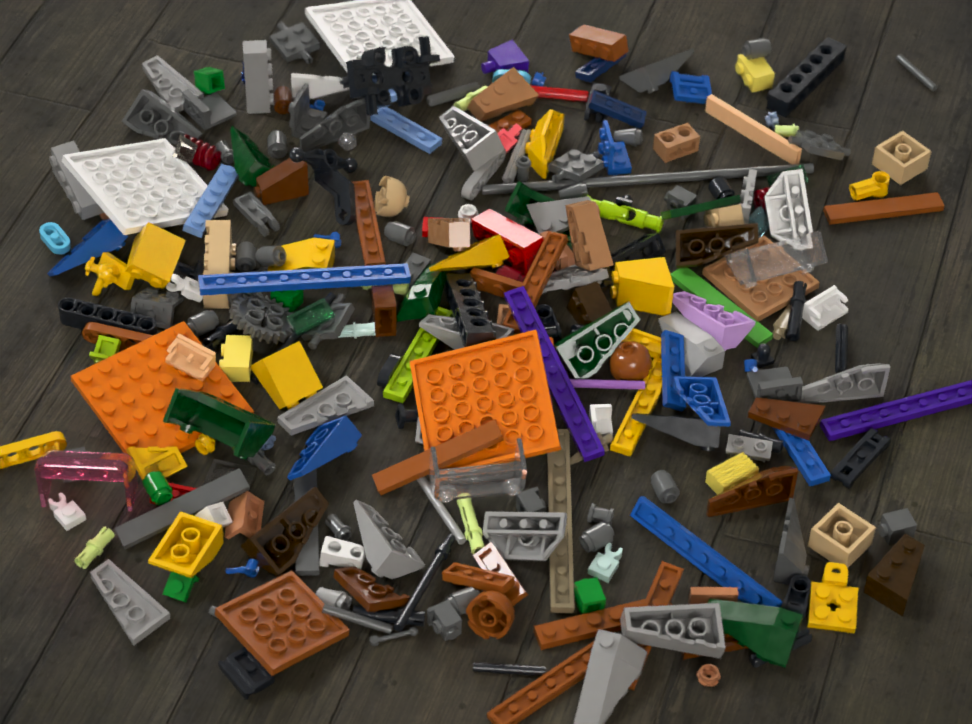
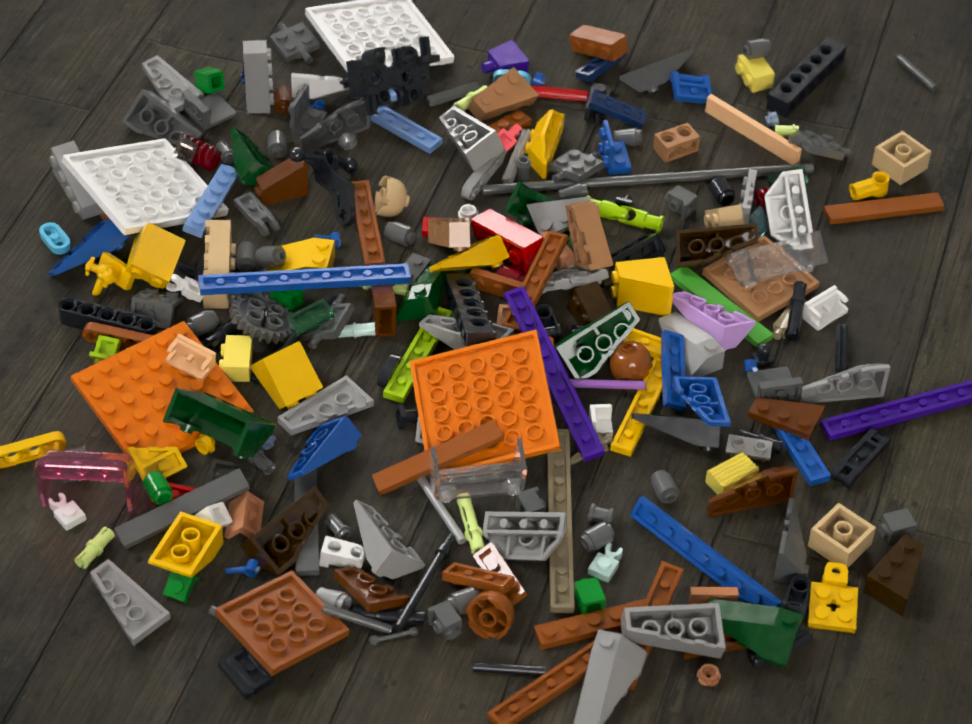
(700, 207): dark green tile -> none

